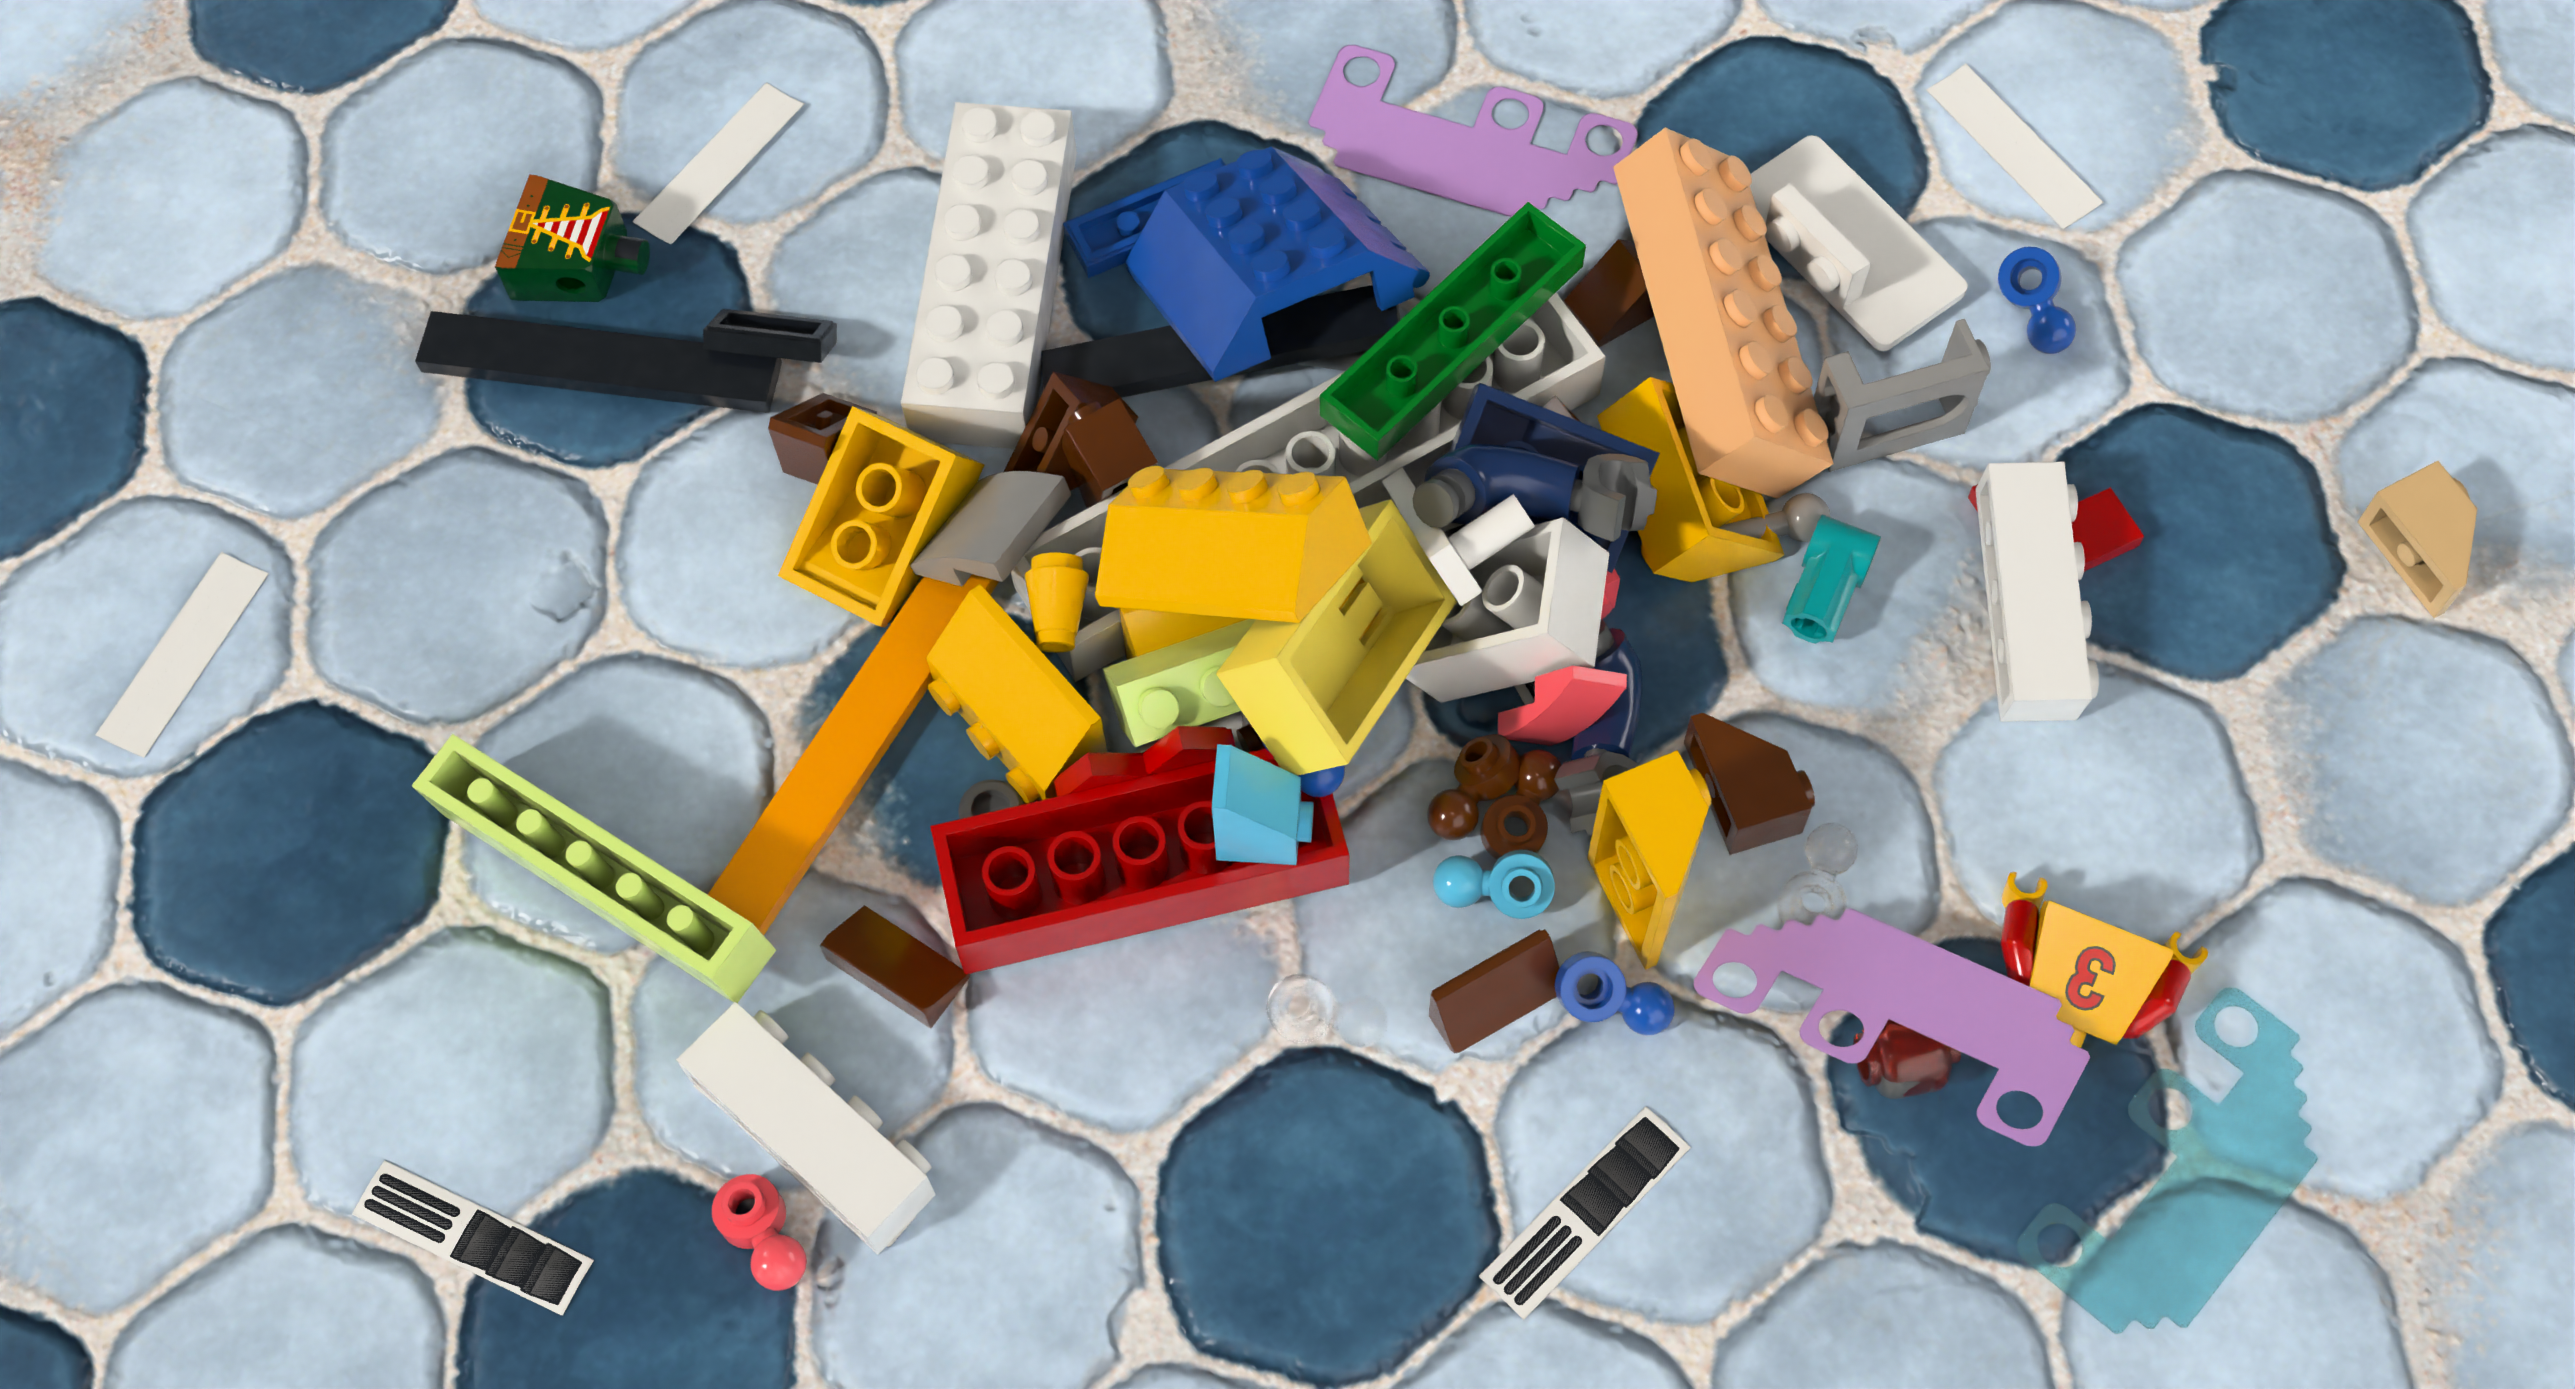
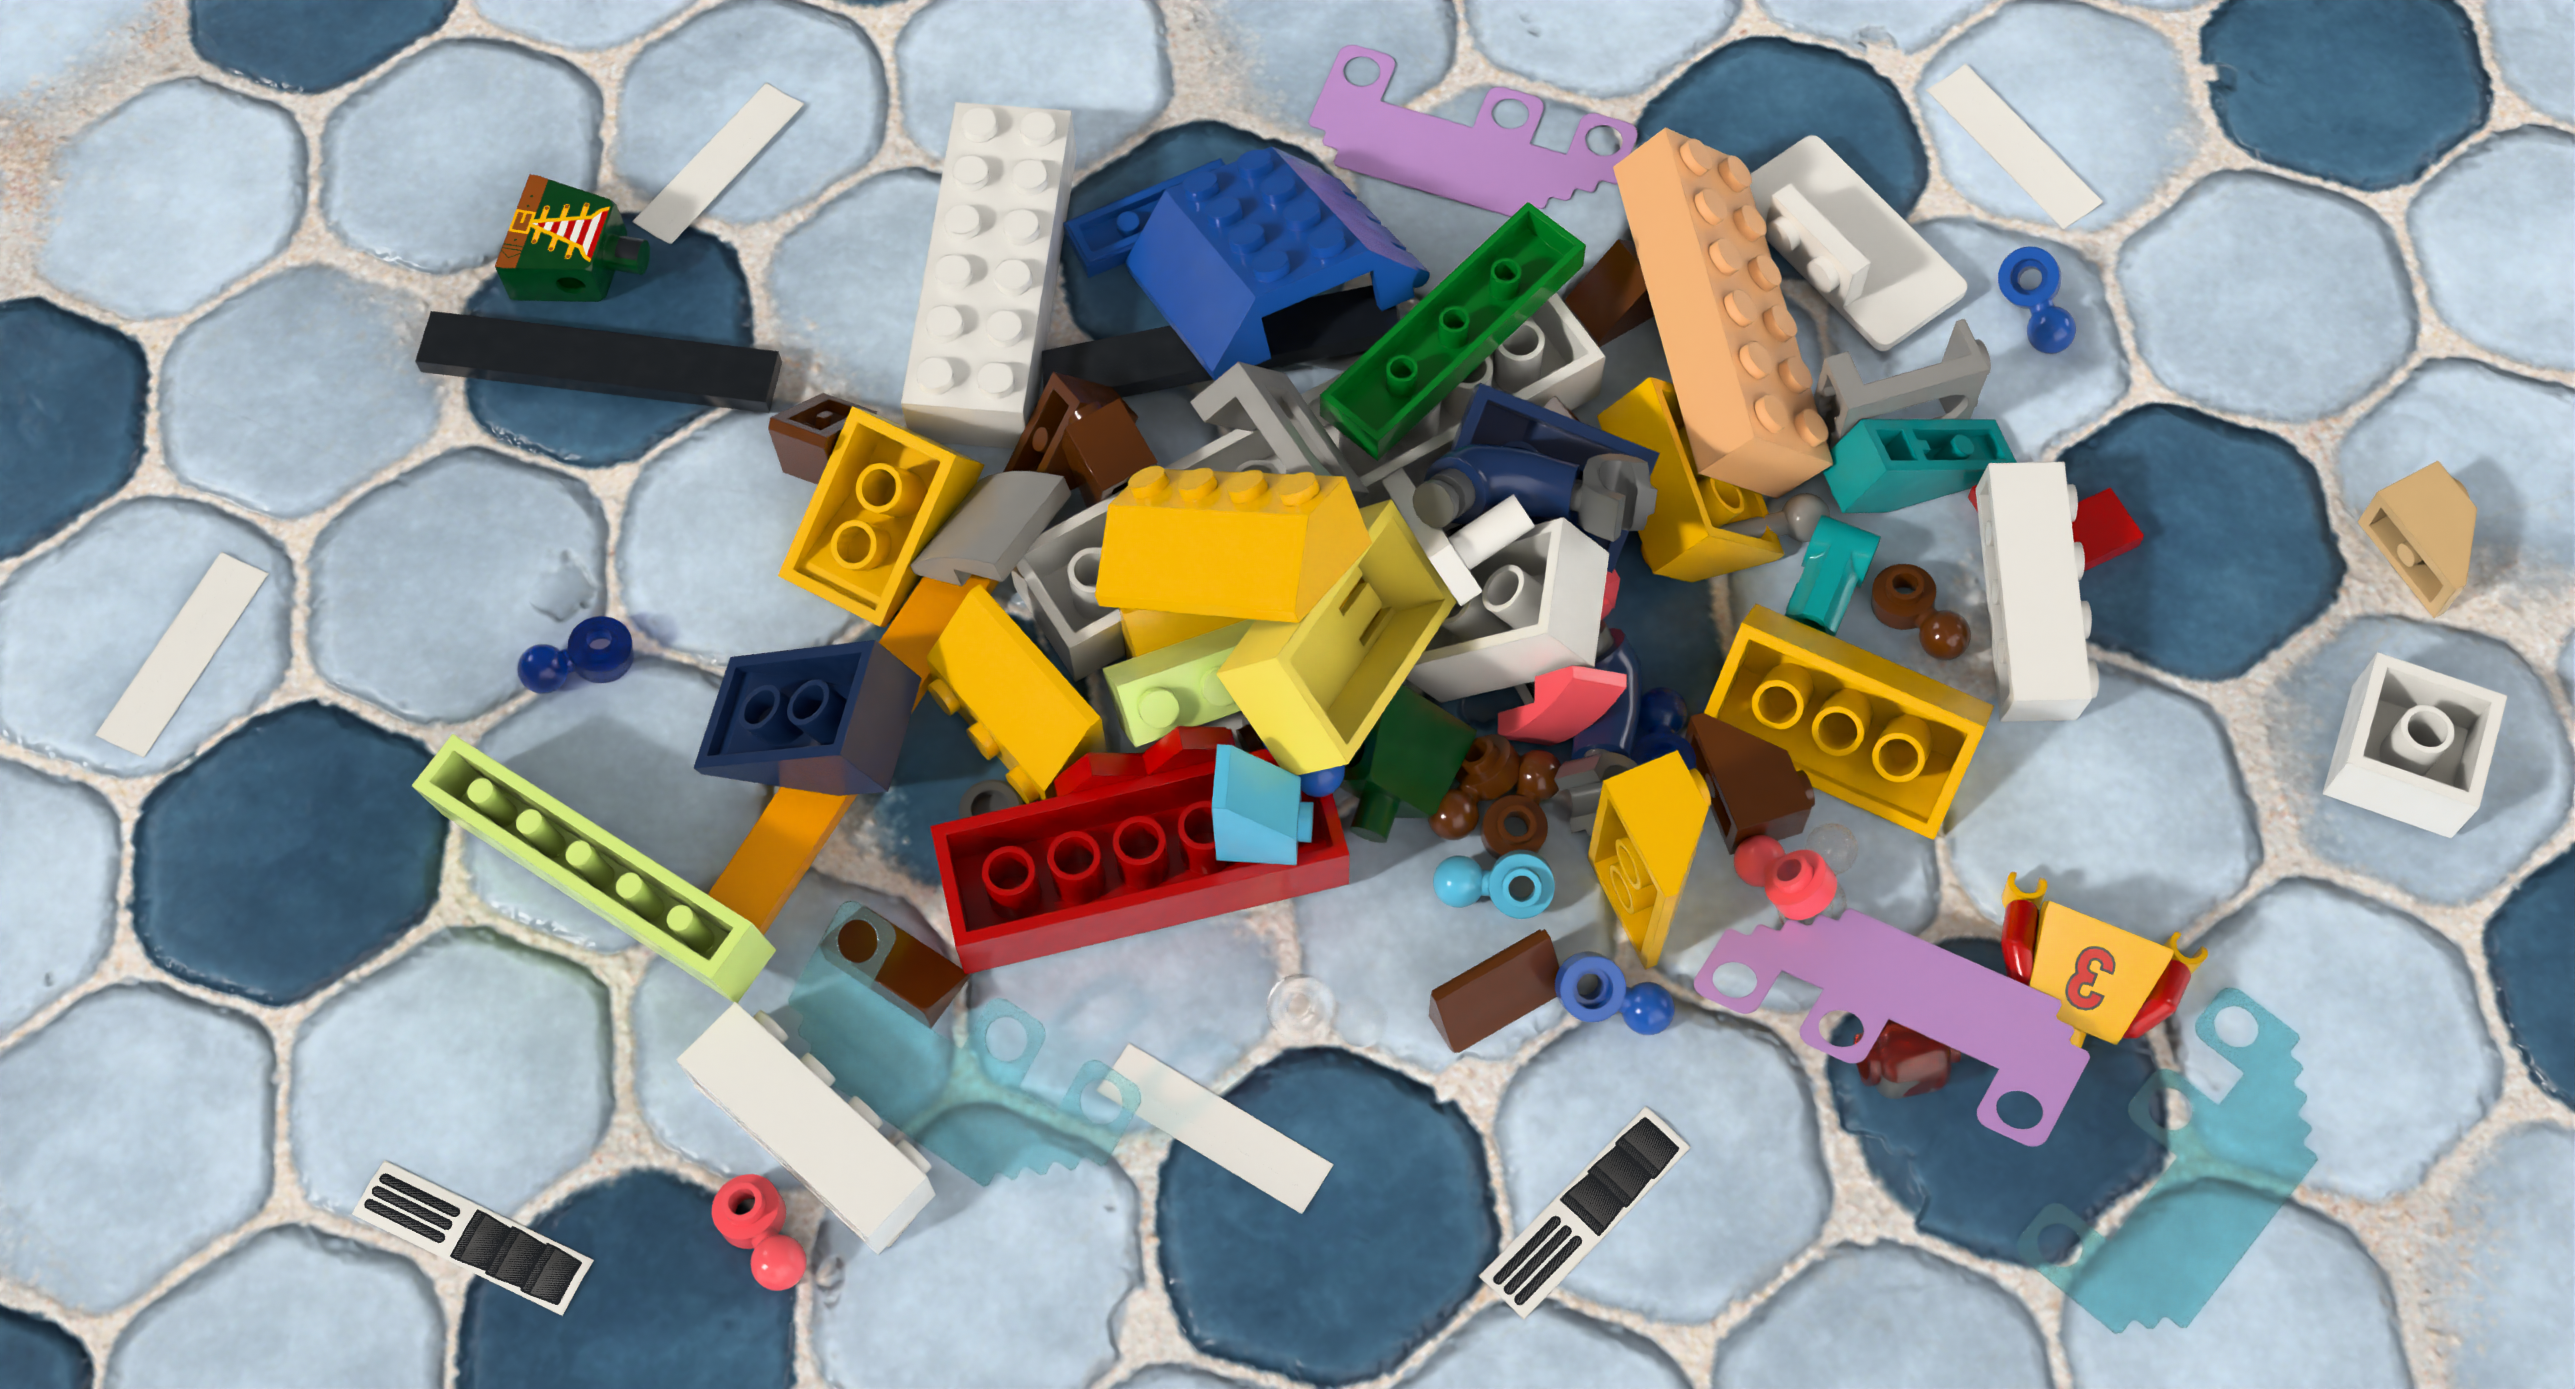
(546, 667): none -> clear blue plate
(770, 335): black tile -> none
(811, 719): none -> dark blue slope
(941, 1095): none -> clear light blue piece
(1056, 599): yellow cone -> none
(1220, 1130): none -> white sticker
(1267, 400): none -> light grey panel
(1405, 764): none -> dark green torso
(1662, 716): none -> clear blue plate
(1795, 882): none -> coral plate
(1850, 718): none -> yellow slope
(1911, 461): none -> teal slope
(1941, 632): none -> reddish brown plate
(2415, 745): none -> white brick

